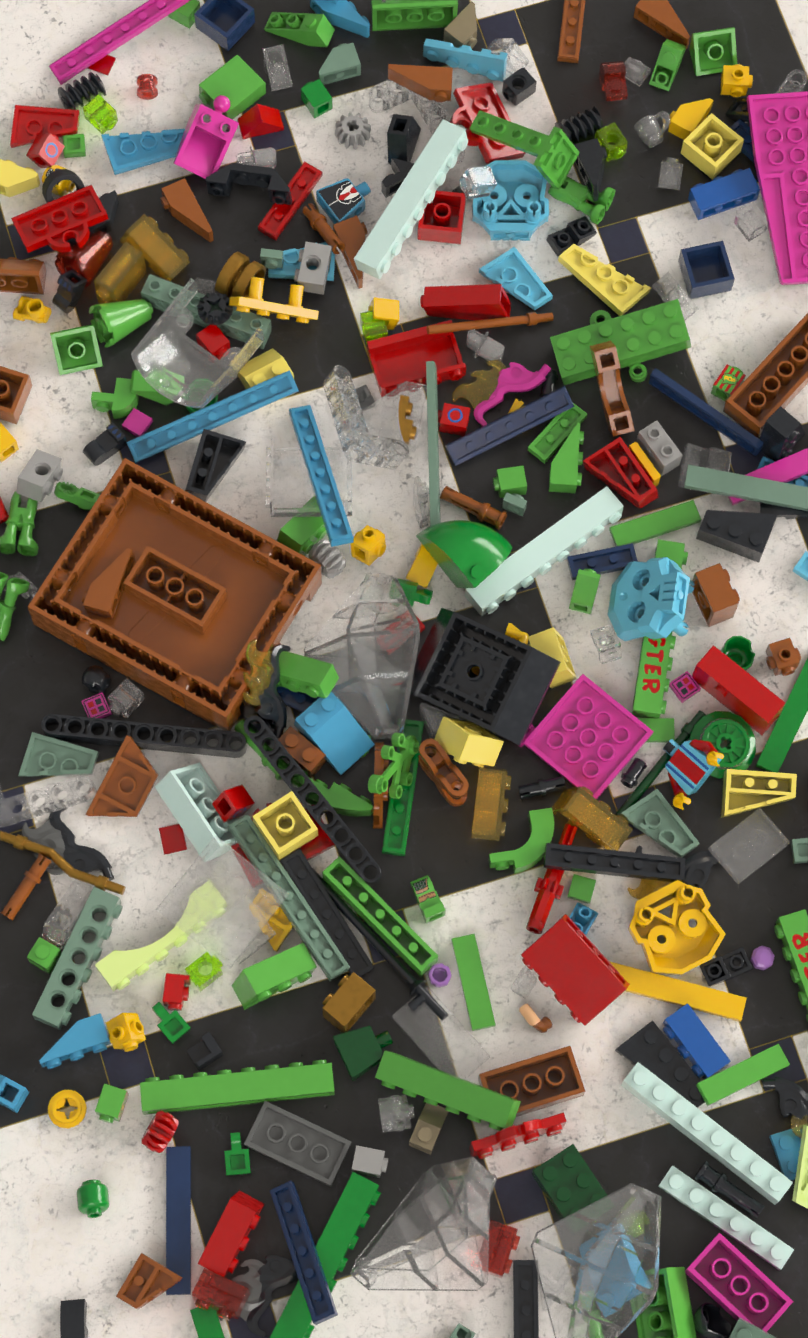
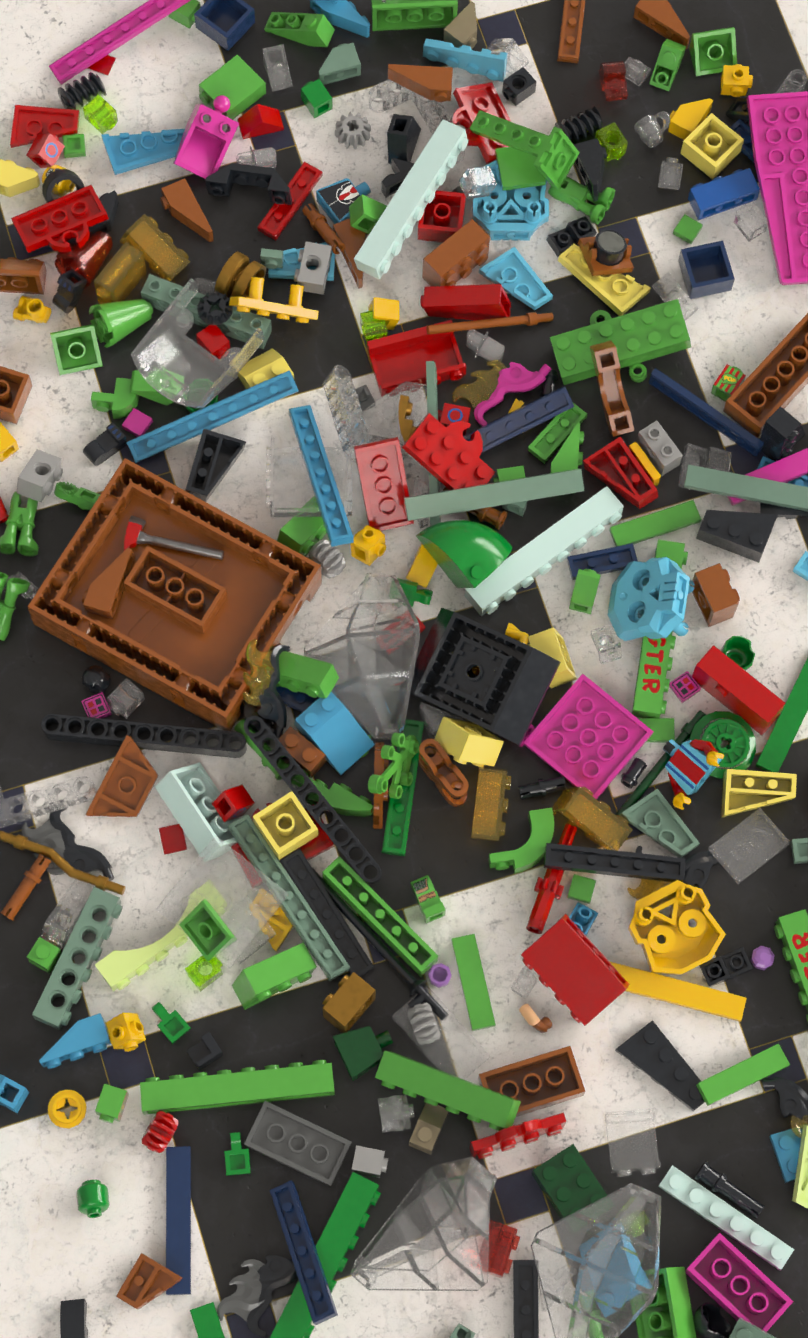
(56, 758): sand green wing -> none
(135, 536): none -> flat silver piece
(147, 86): clear red wheel -> none
(175, 991): red brick -> none
(207, 930): none -> bright green slope
(220, 1294): clear red brick -> none
(231, 1234): red wedge -> none
(365, 213): none -> bright green slope
(383, 483): none -> plate
(424, 1023): none -> light grey gear
(448, 454): none -> red plate
(457, 256): none -> dark orange brick
(493, 494): none -> sand green tile
(517, 169): none -> bright green tile
(607, 253): none -> piece
(632, 1142): none -> clear panel
(687, 229): none -> bright green tile
(695, 1042): blue brick -> none
(706, 1133): light aqua brick -> none
(782, 657): dark orange brick -> none

